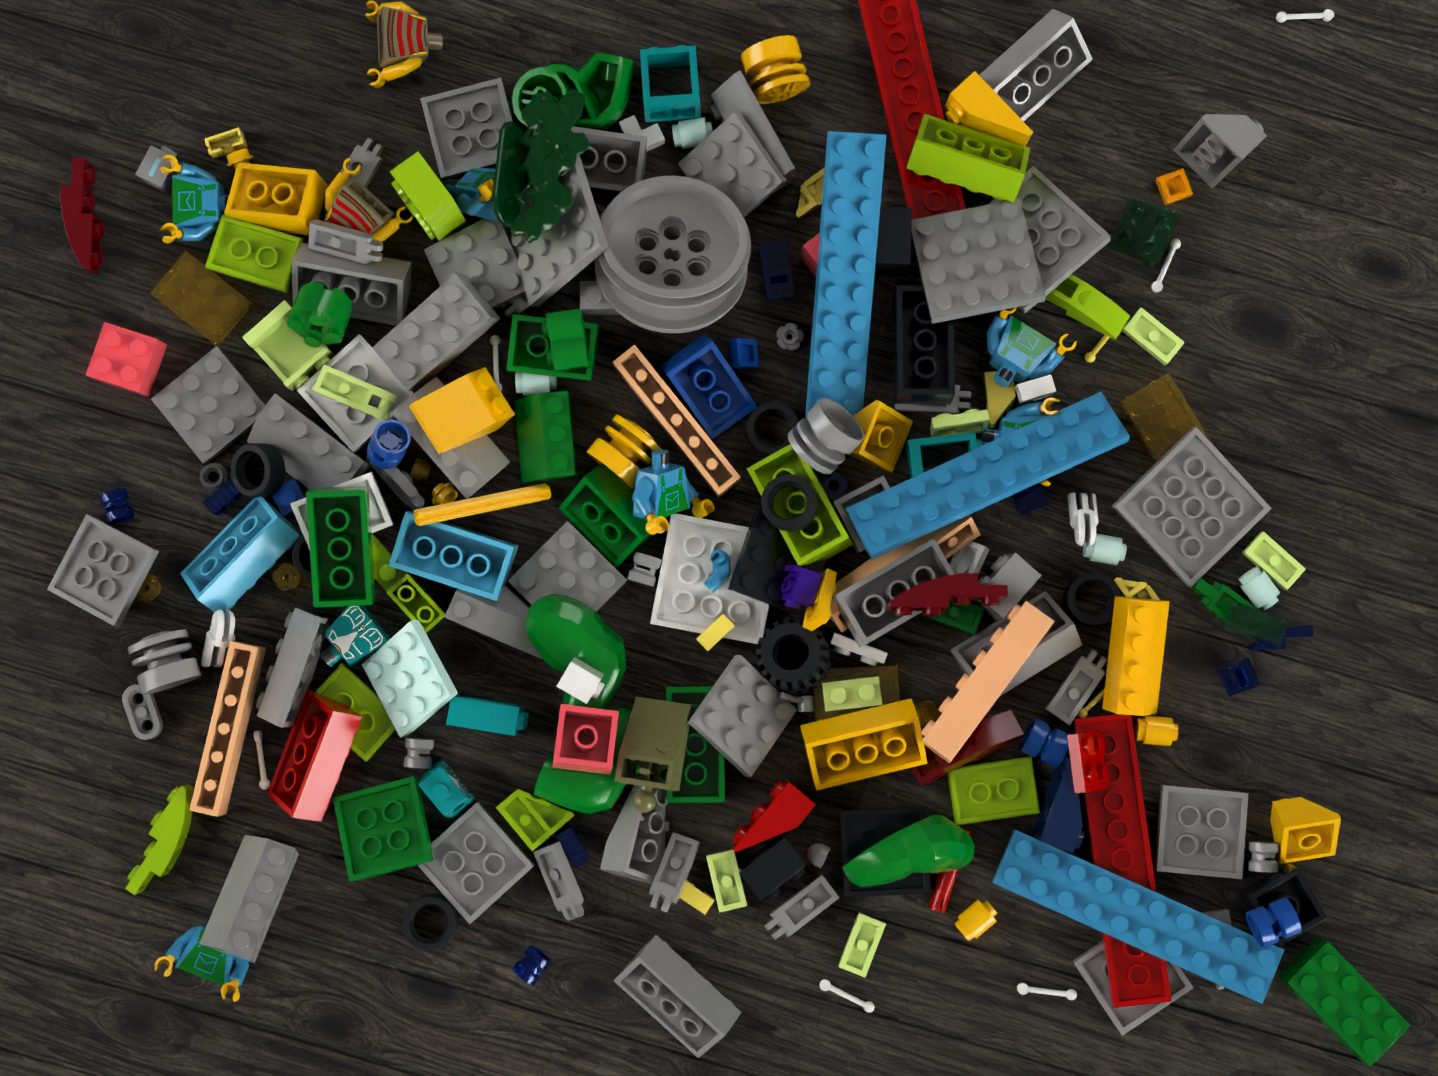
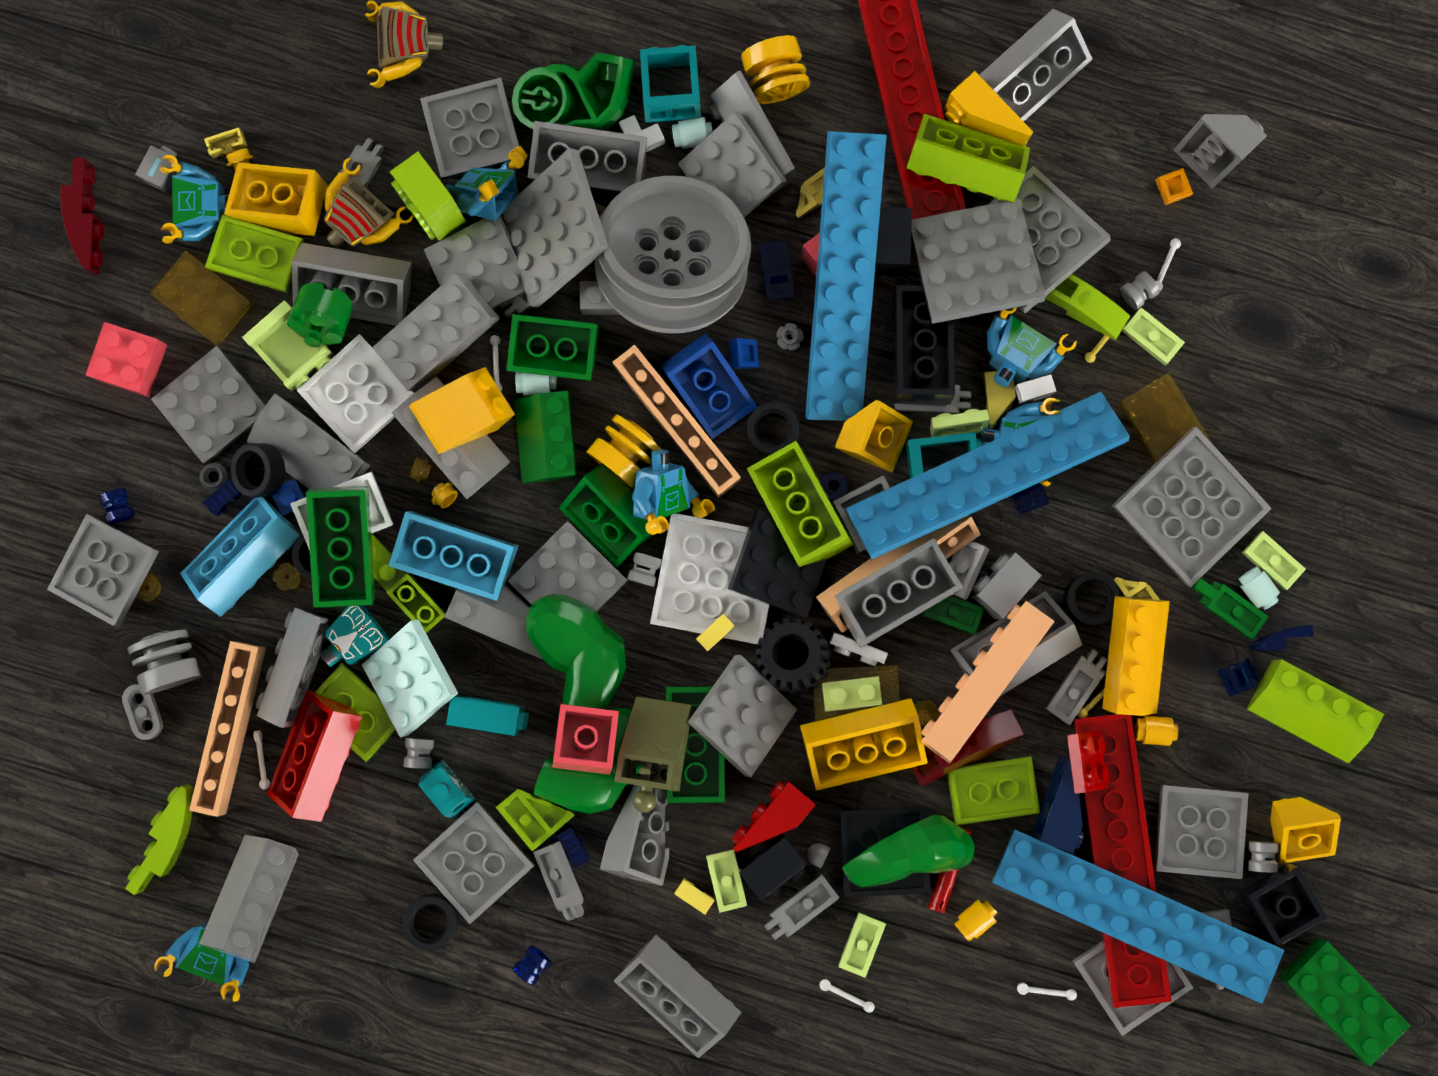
(218, 638): white arm -> none
(344, 242): light grey hinge -> none
(353, 392): yellowish green plate -> none
(383, 829): green plate -> none
(388, 444): blue wheel -> none
(401, 485): light grey hinge -> none
(481, 504): yellow axle -> none
(549, 154): dark green plant -> none
(566, 340): green brick -> none
(581, 681): white brick -> none
(673, 870): light grey hinge -> none
(721, 570): dark azure arm -> none
(778, 484): black tyre -> none
(799, 587): dark purple brick -> none
(804, 703): light grey hand -> none
(821, 611): yellow plate -> none
(826, 436): light grey wheel -> none
(935, 594): dark red slope -> none
(1042, 741): blue wheel -> none
(1083, 517): white arm -> none
(1105, 550): light aqua brick -> none
(1139, 290): none -> light grey wheel
(1144, 231): clear green hinge -> none
(1256, 624): clear green hinge -> none
(1273, 922): blue wheel -> none
(1314, 711): none -> lime slope
(1327, 15): white hinge -> none

